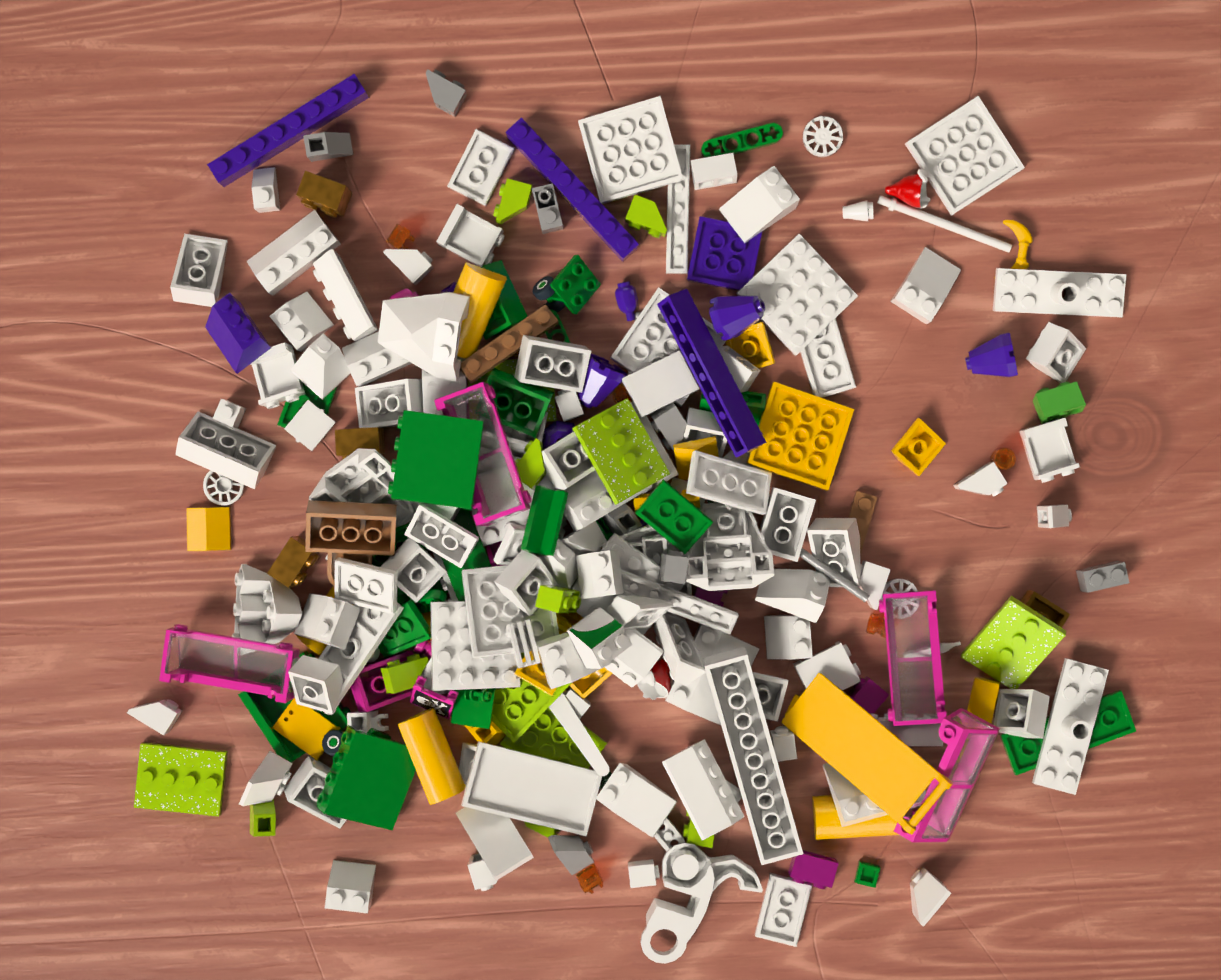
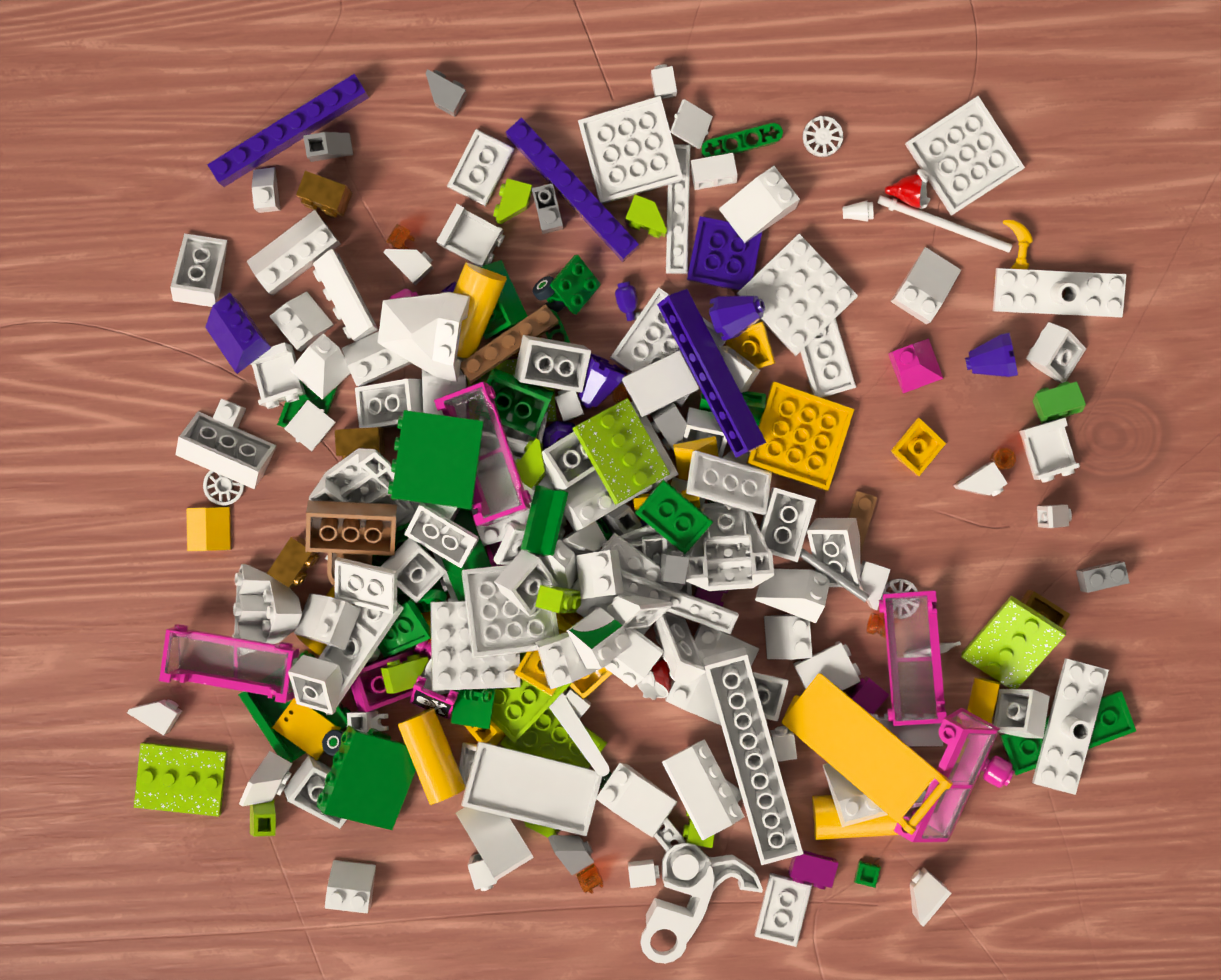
(519, 625): white tile -> none
(663, 81): none -> white brick
(691, 124): none -> white piece
(915, 365): none -> dark pink slope
(997, 771): none -> dark pink head

